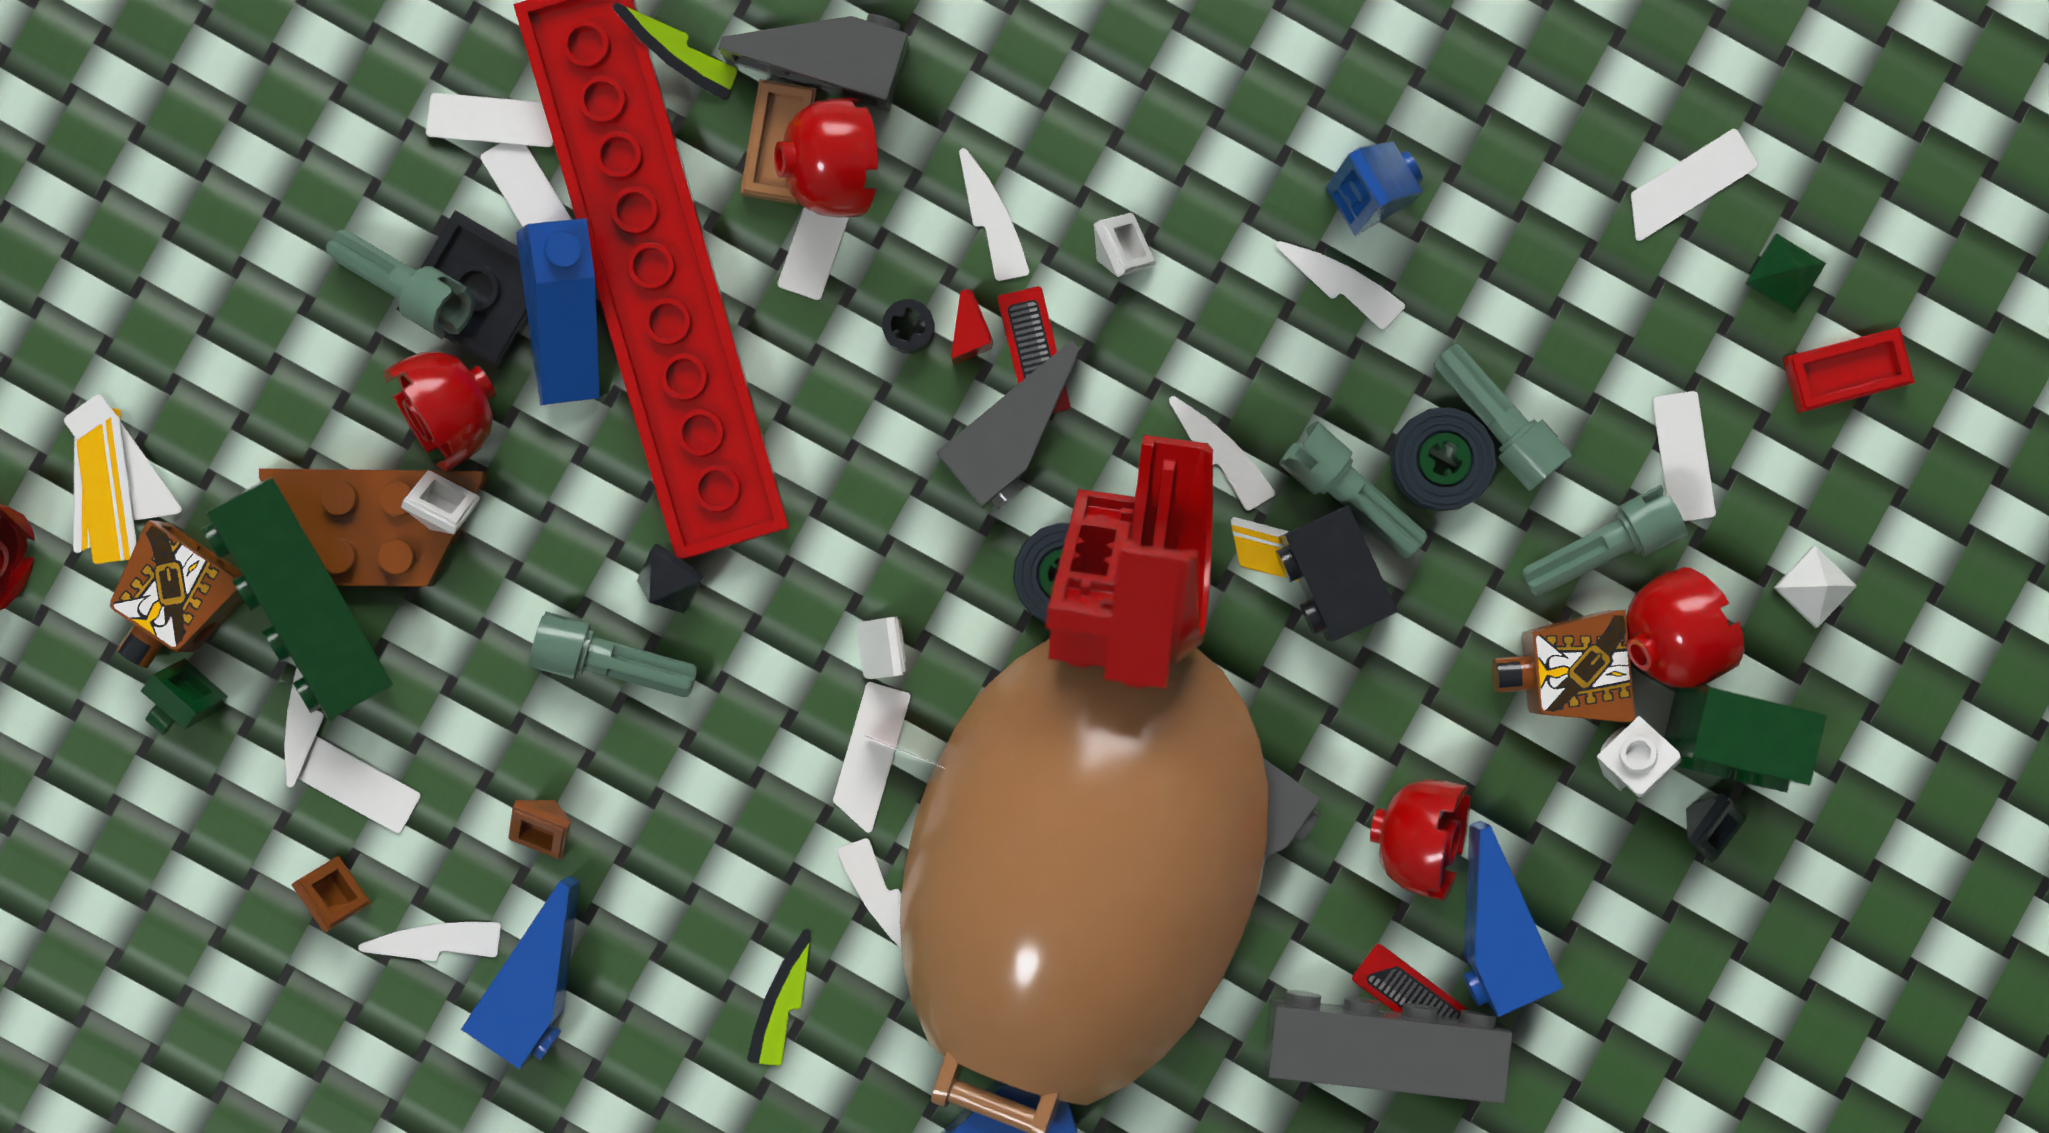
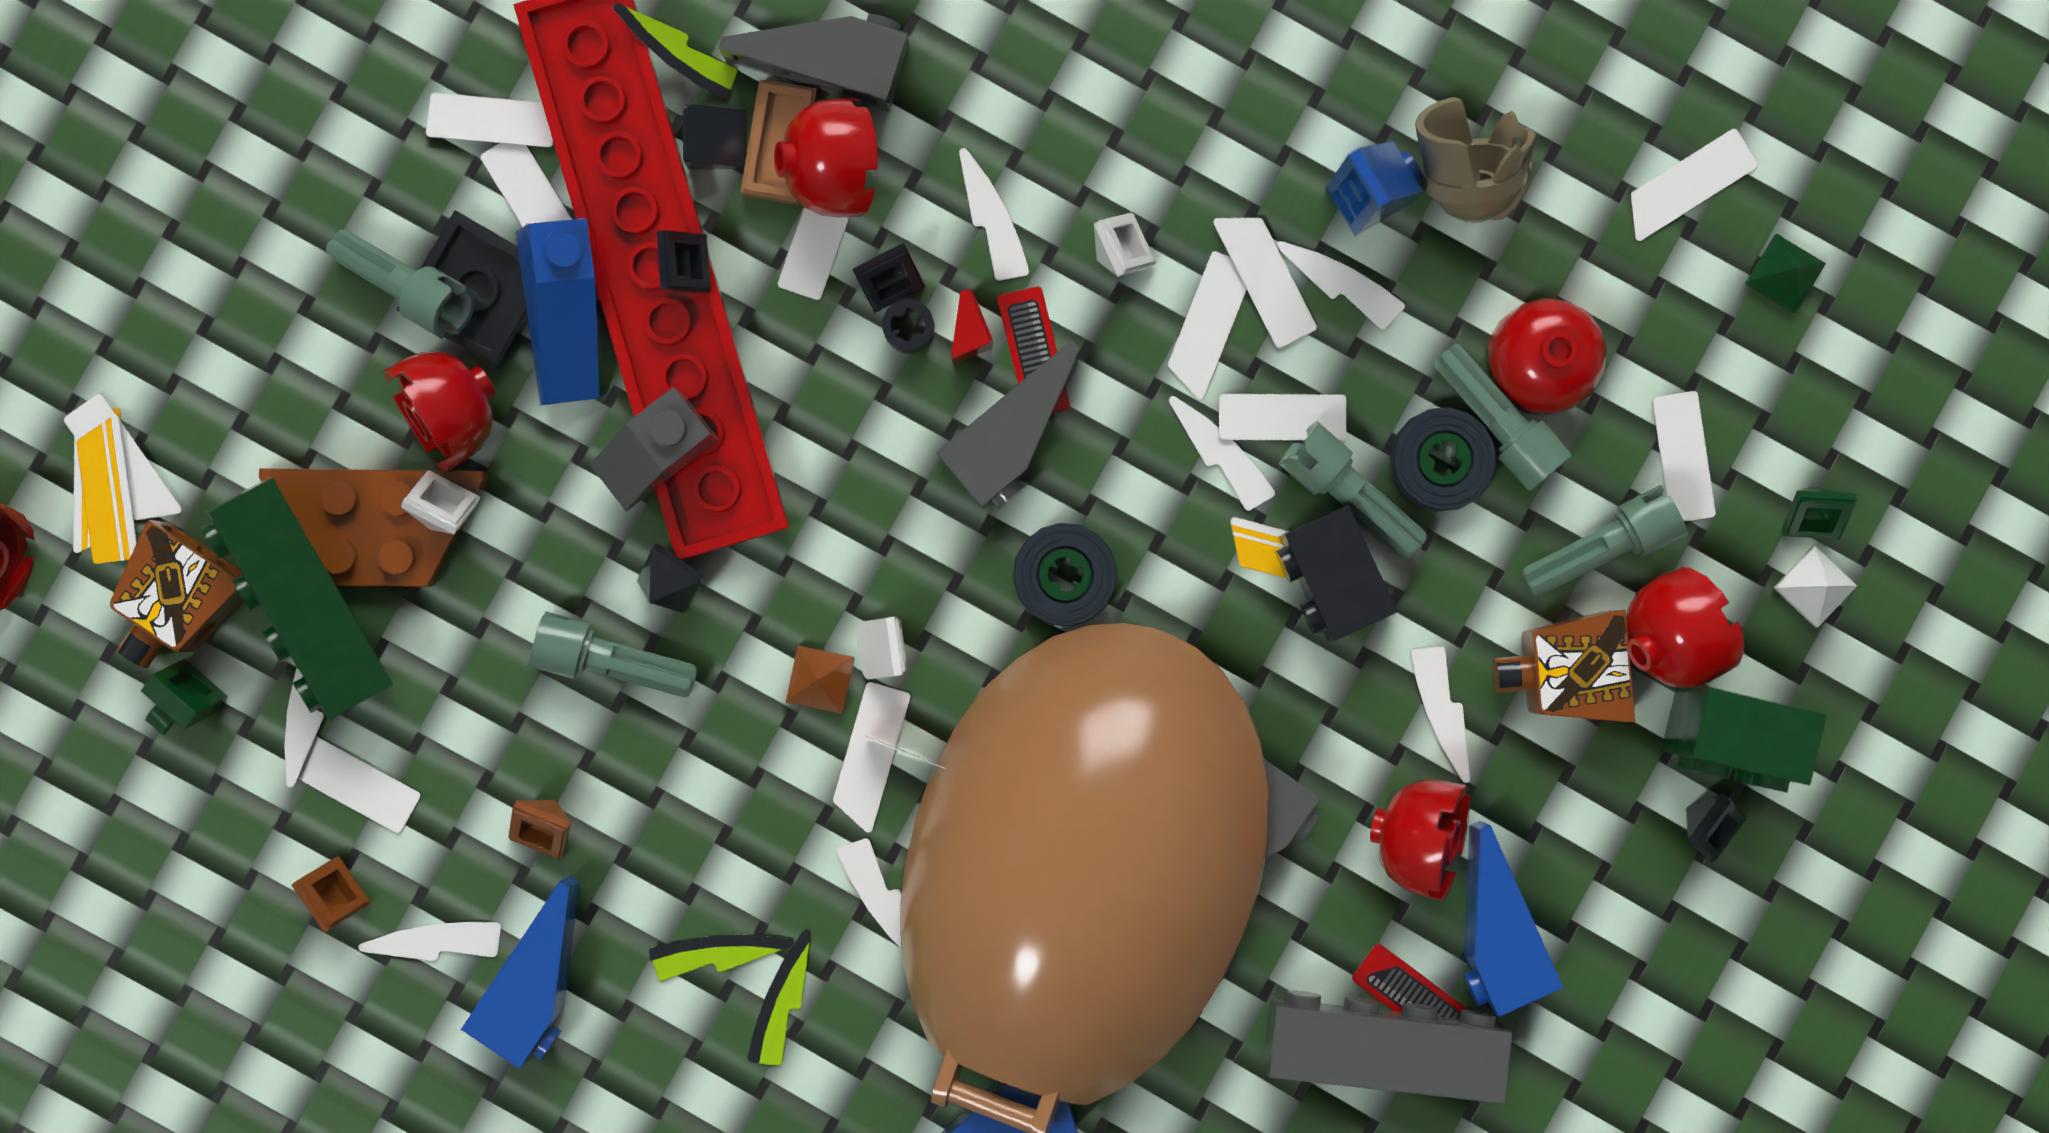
(652, 448): none -> dark grey slope
(683, 262): none -> black slope
(714, 137): none -> black slope
(720, 950): none -> sticker
(820, 679): none -> dark orange slope
(888, 277): none -> black slope
(1145, 596): red piece -> none
(1207, 324): none -> white sticker
(1266, 278): none -> white sticker
(1279, 416): none -> white sticker
(1443, 714): none -> white sticker
(1473, 176): none -> dark tan helmet
(1547, 356): none -> red cylinder
(1637, 757): white bracket -> none
(1819, 513): none -> dark green slope
(1848, 370): red tile -> none

